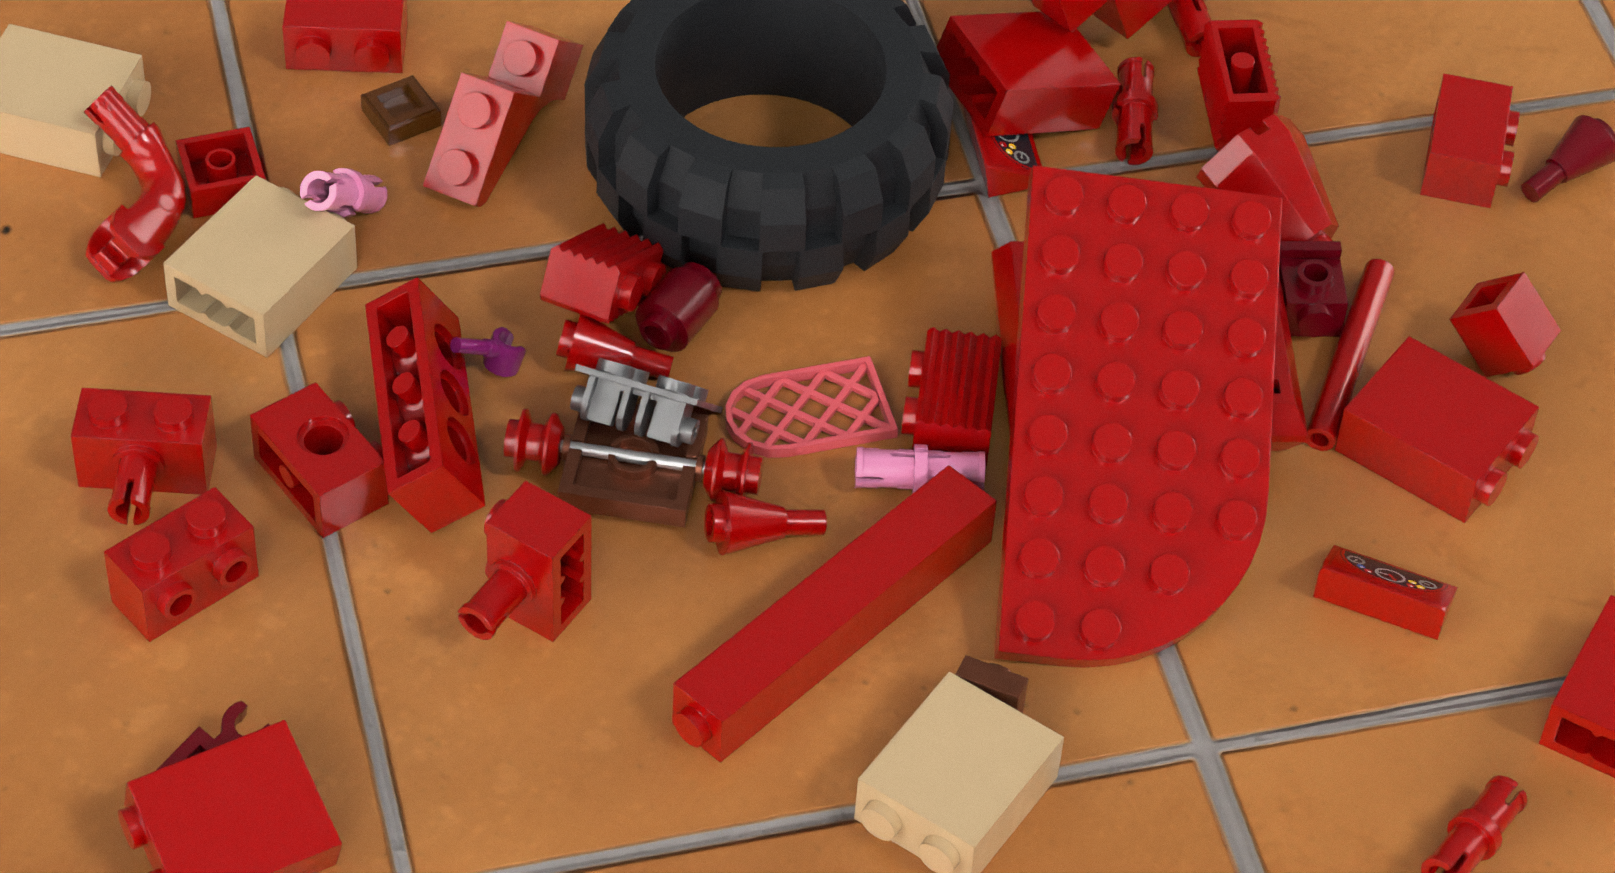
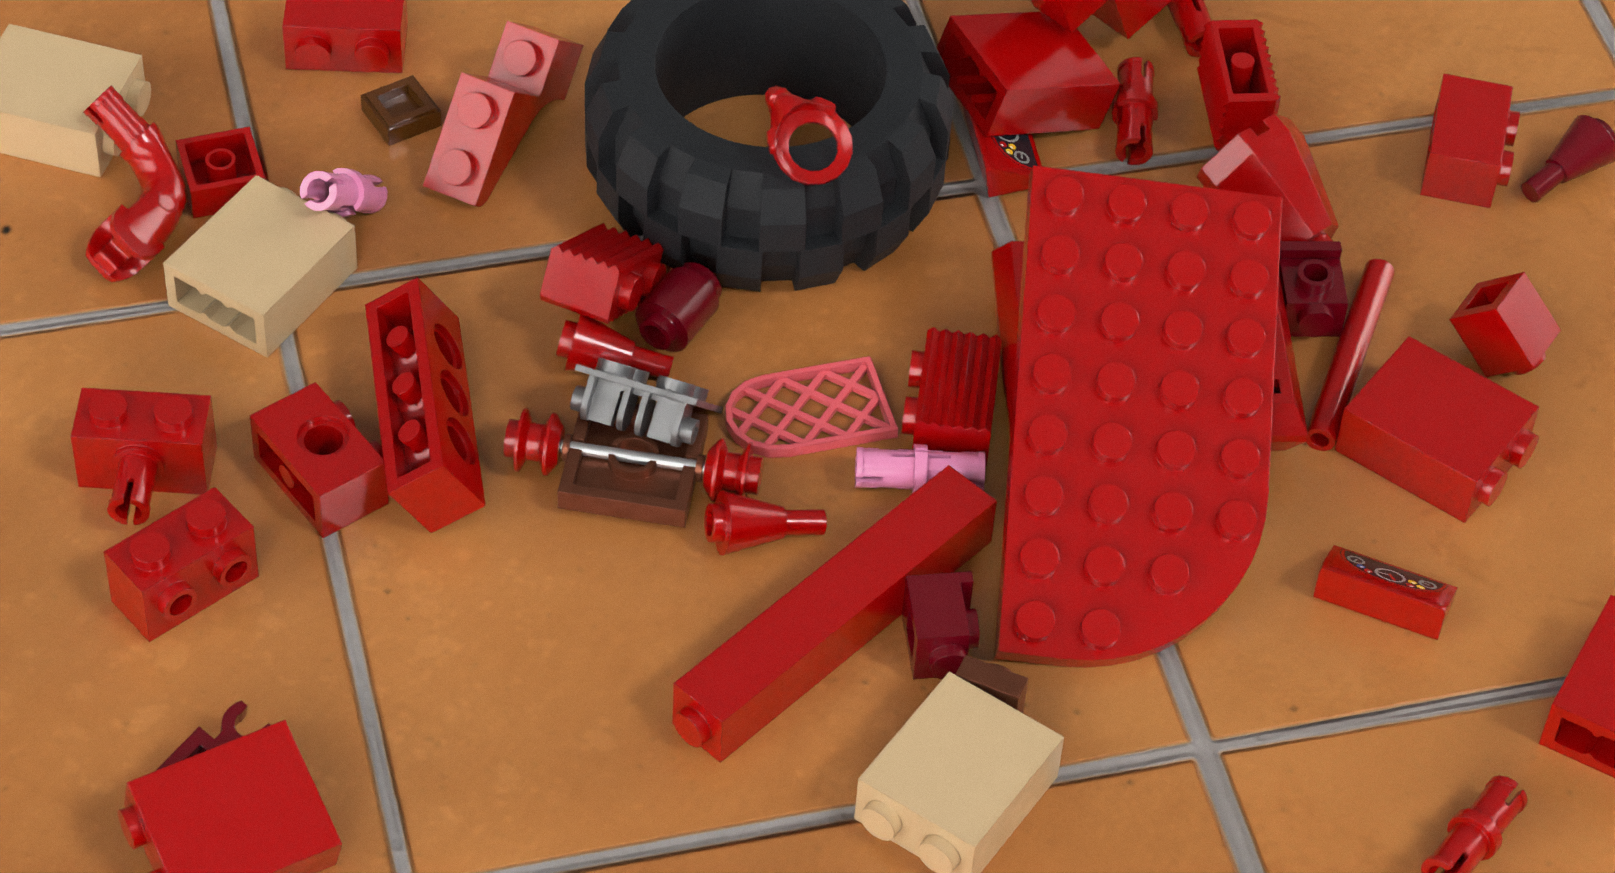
(497, 352): magenta hand -> none
(533, 565): red brick -> none
(791, 112): none -> red piece
(939, 622): none -> dark red brick

